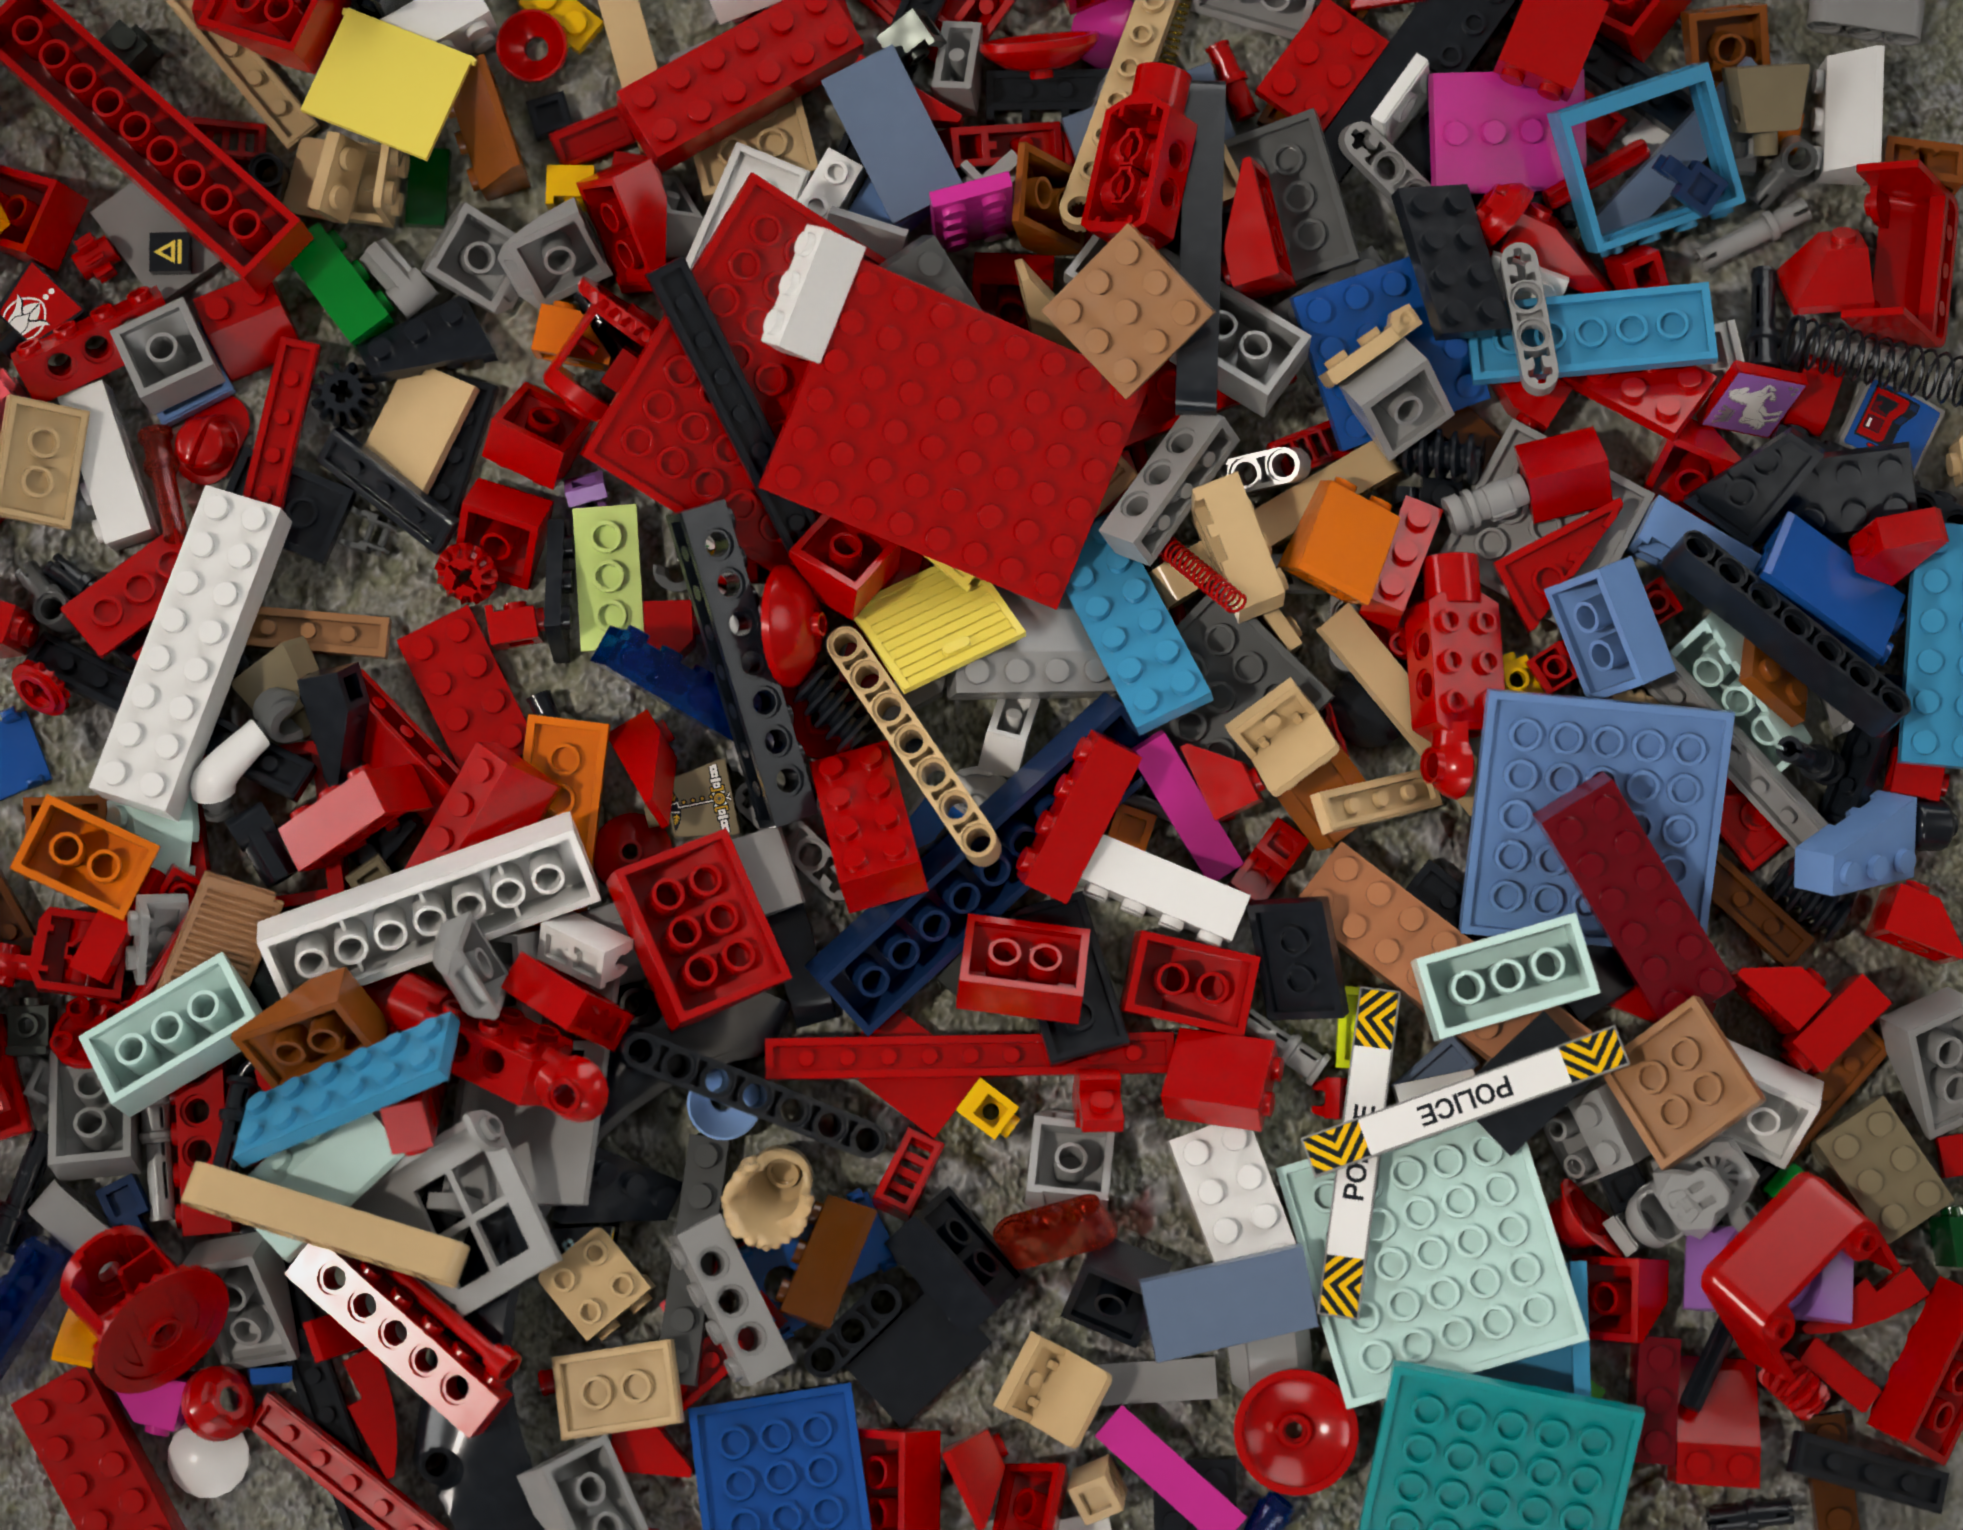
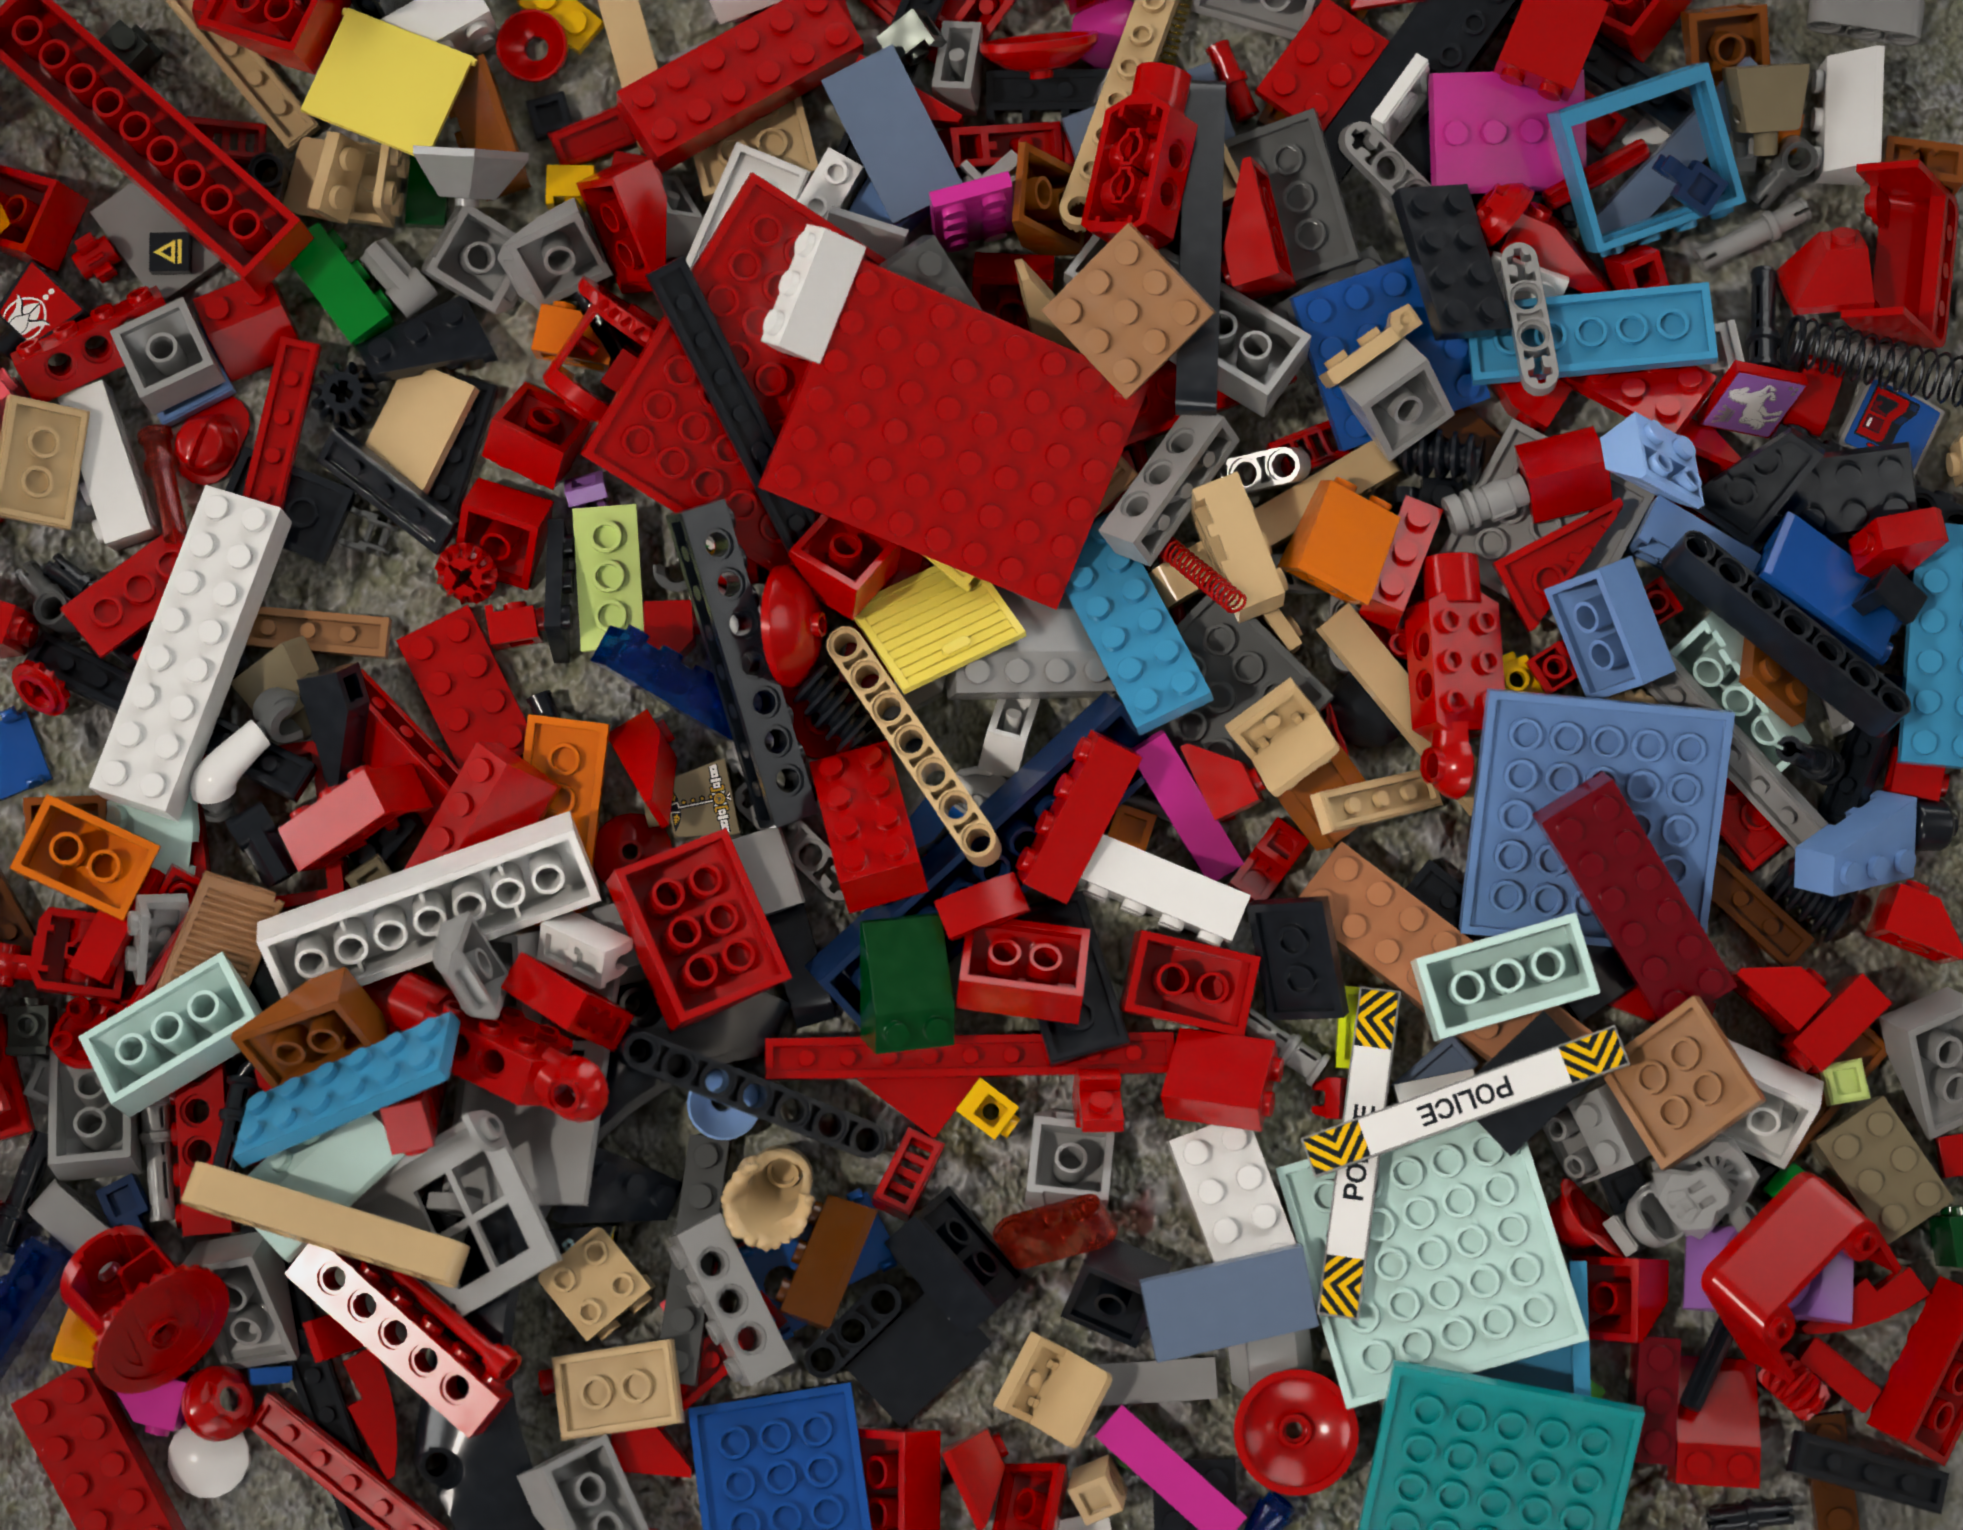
(469, 172): none -> light grey slope
(905, 984): none -> dark green slope
(982, 905): none -> red slope
(1654, 459): none -> light blue slope
(1845, 1082): none -> yellowish green tile
(1894, 591): none -> black panel

